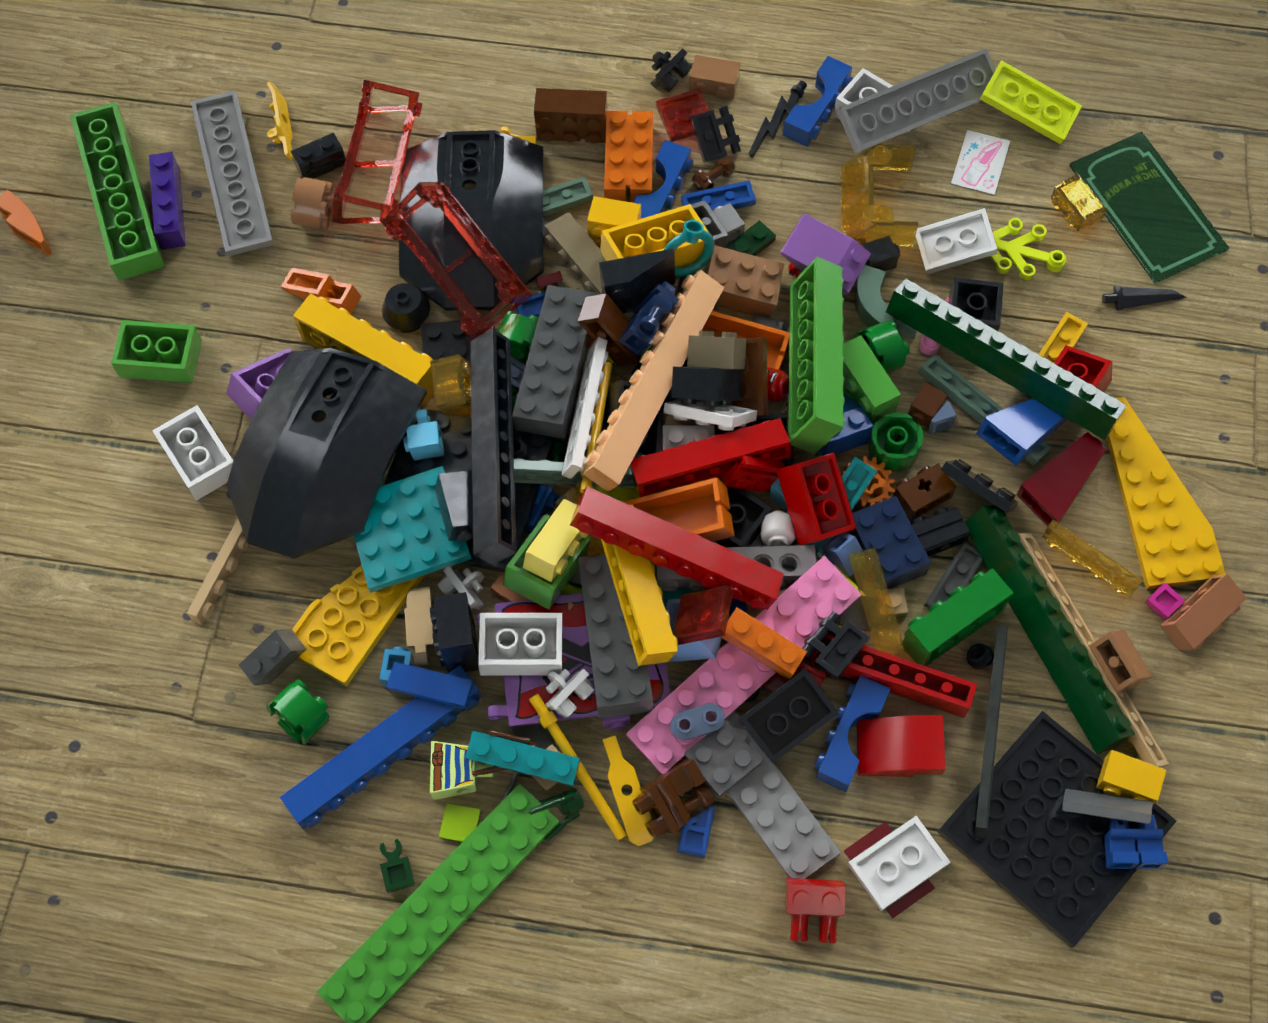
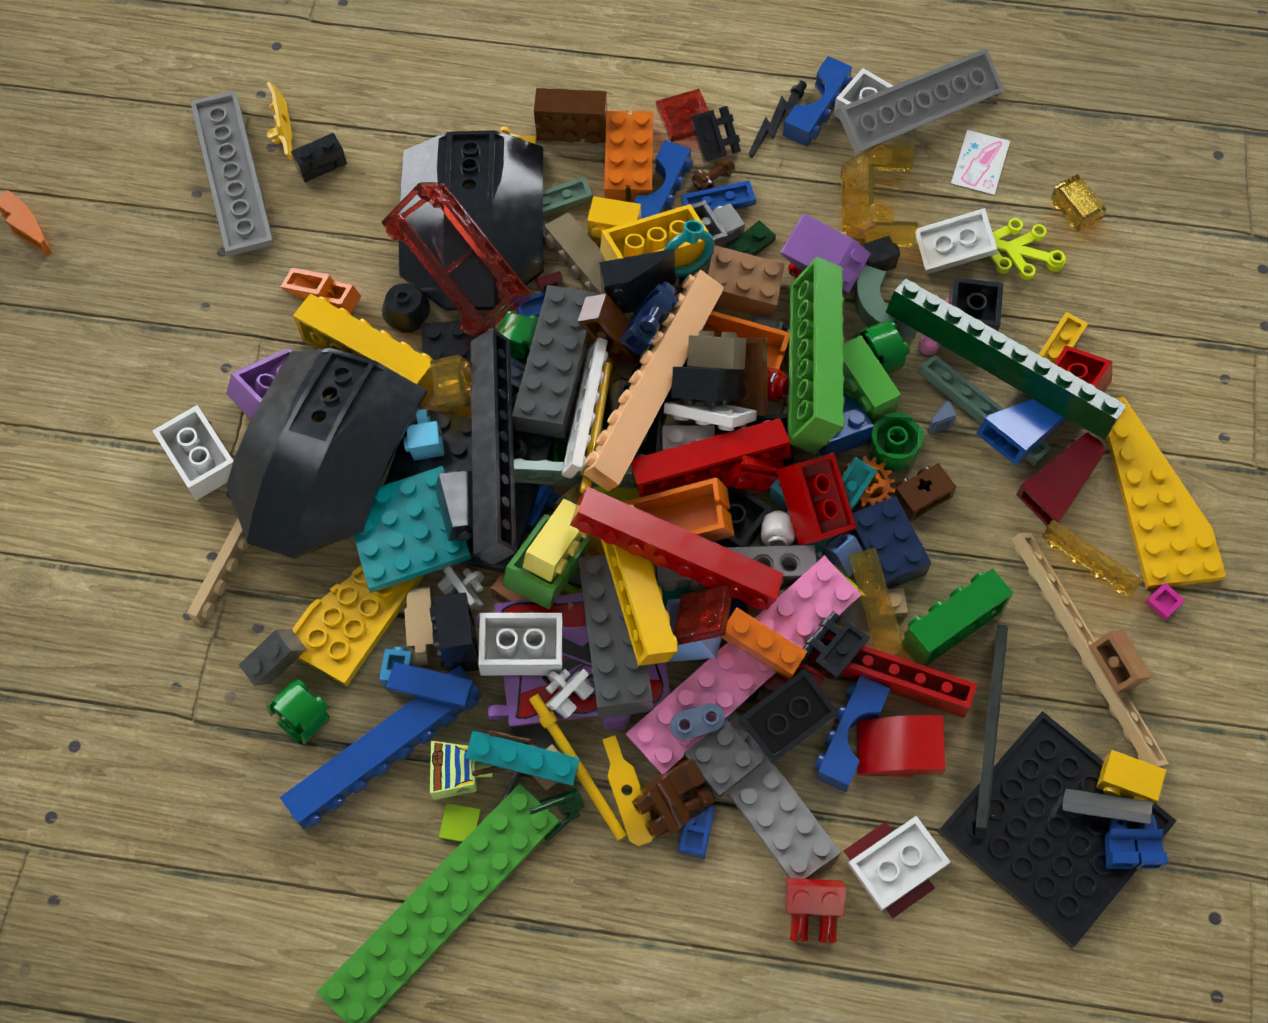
(117, 191): bright green brick -> none
(156, 351): bright green brick -> none
(167, 200): dark purple brick -> none
(312, 202): medium nougat brick -> none
(342, 191): clear red windscreen -> none
(397, 871): dark green plate -> none
(677, 63): black hips -> none
(714, 76): medium nougat brick -> none
(927, 405): reddish brown brick -> none
(941, 531): black brick -> none
(958, 573): dark grey tile -> none
(980, 484): black plate -> none
(980, 656): black plate -> none
(1031, 102): neon yellow plate -> none
(1050, 631): dark green brick -> none
(1134, 296): black bar -> none
(1149, 207): clear green piece -> none
(1204, 612): nougat brick -> none

